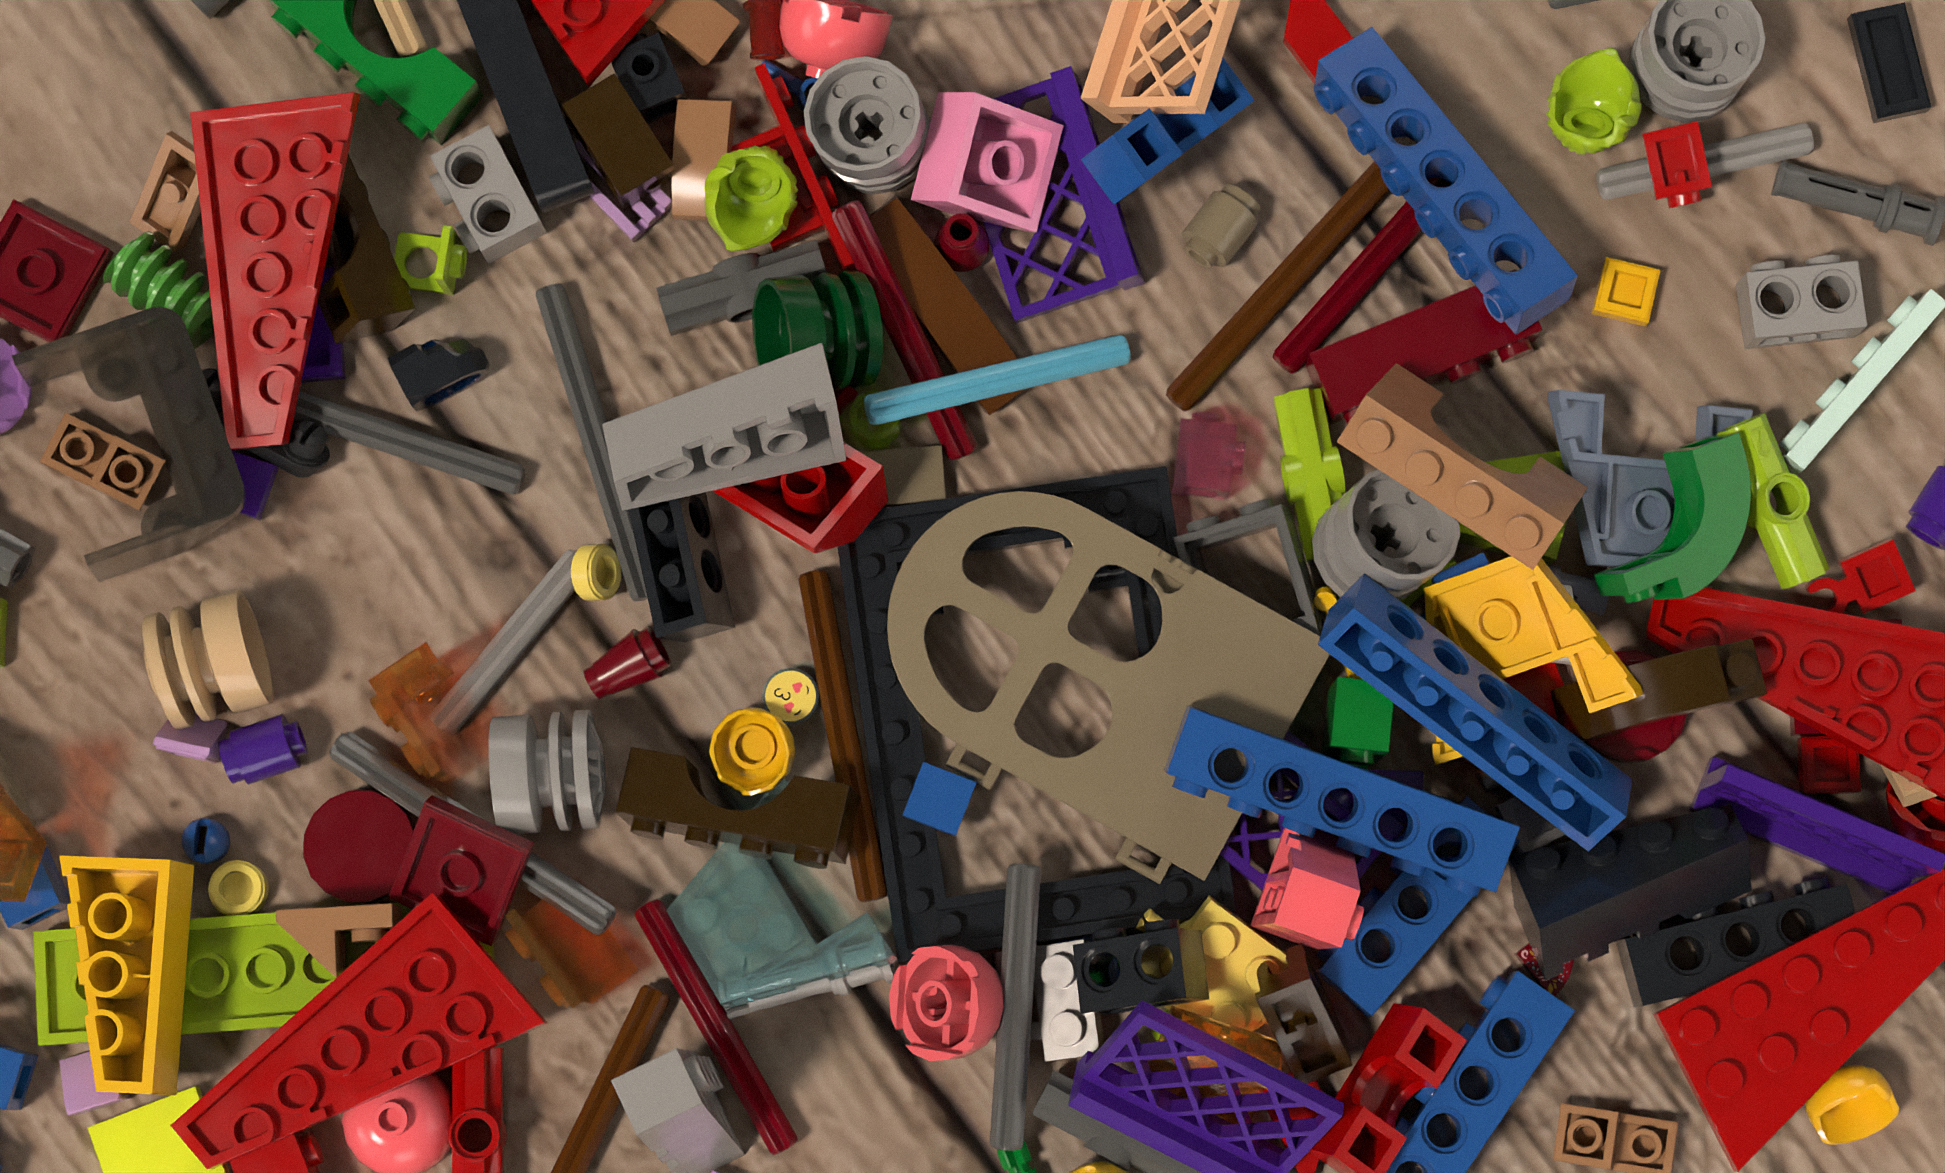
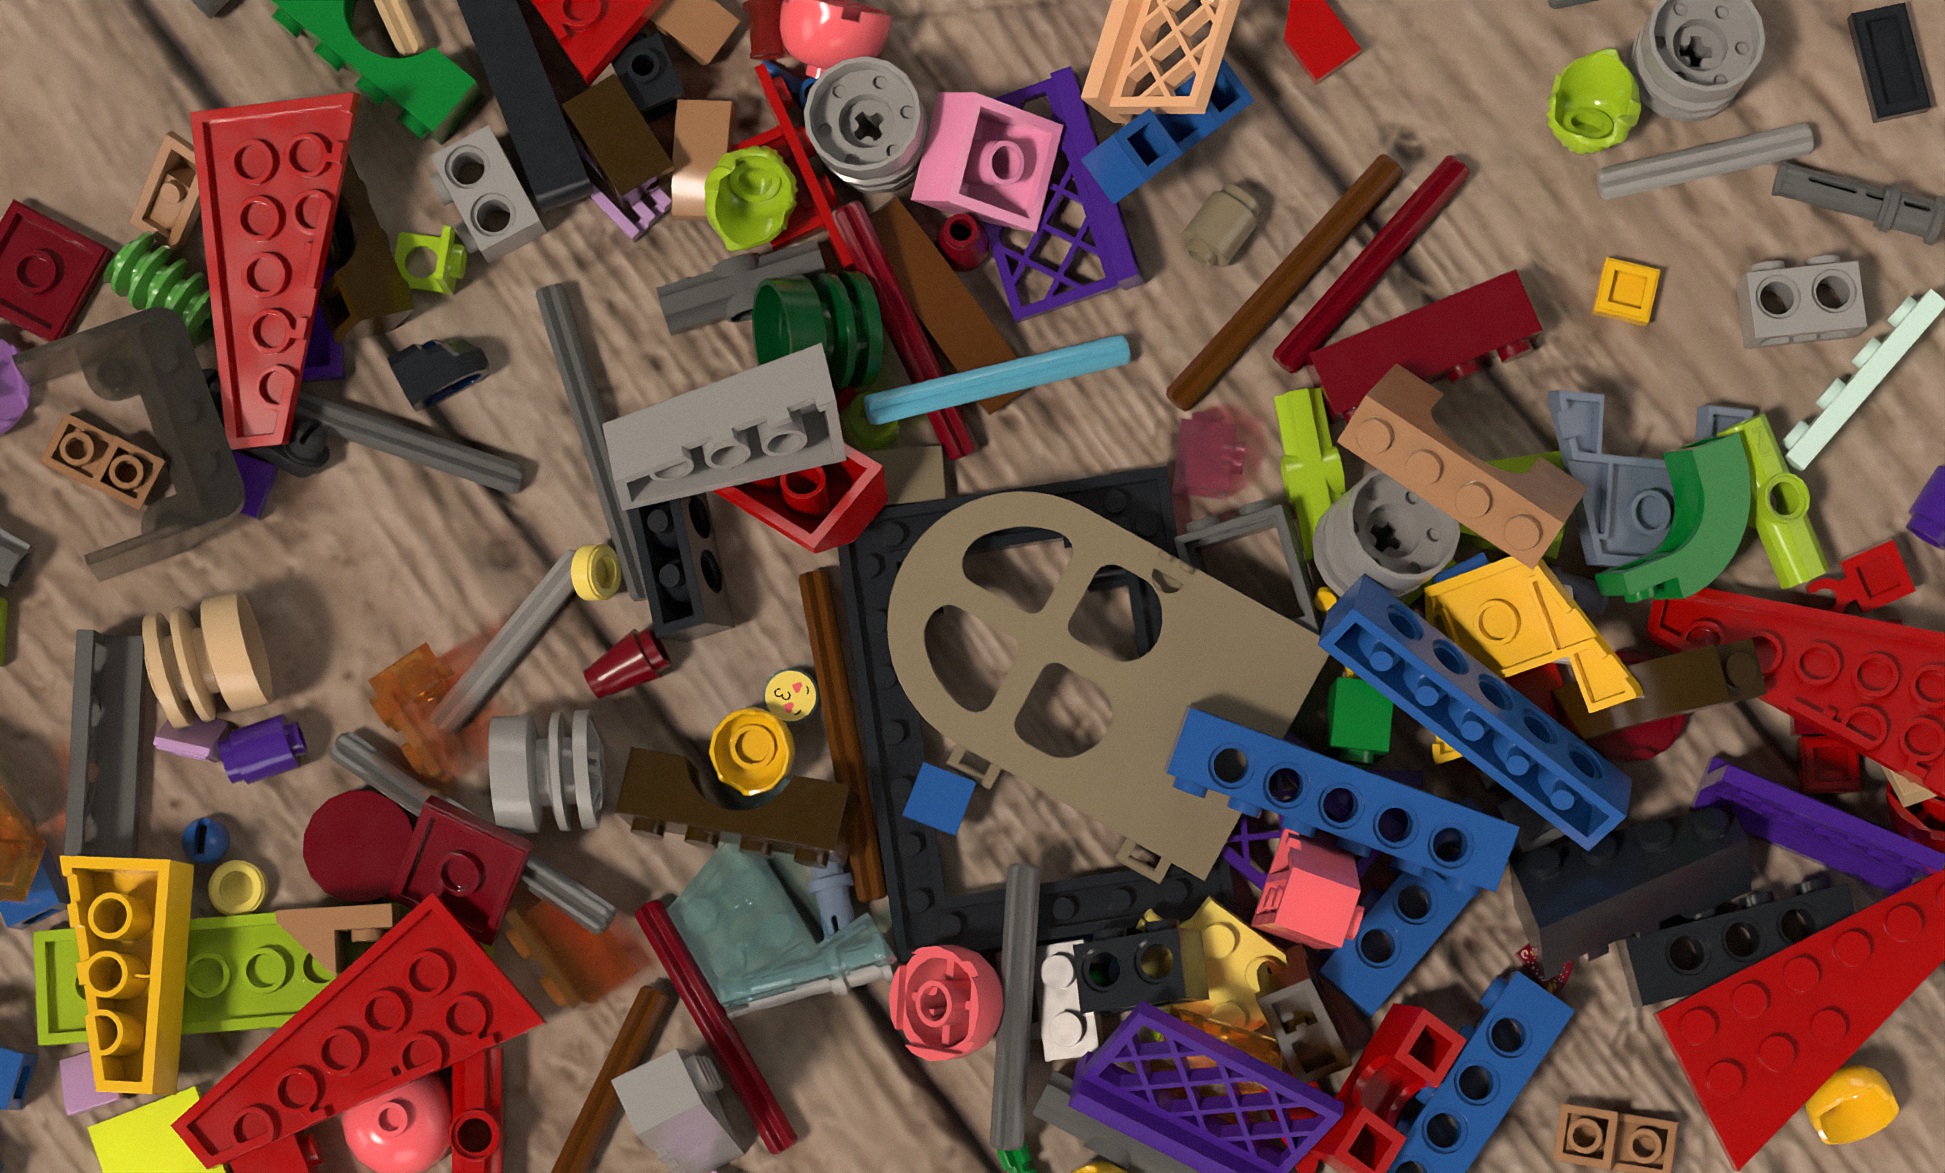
(106, 746): none -> dark grey fence
(832, 896): none -> sand blue pin
(1372, 69): blue brick -> none
(1677, 164): red bracket -> none

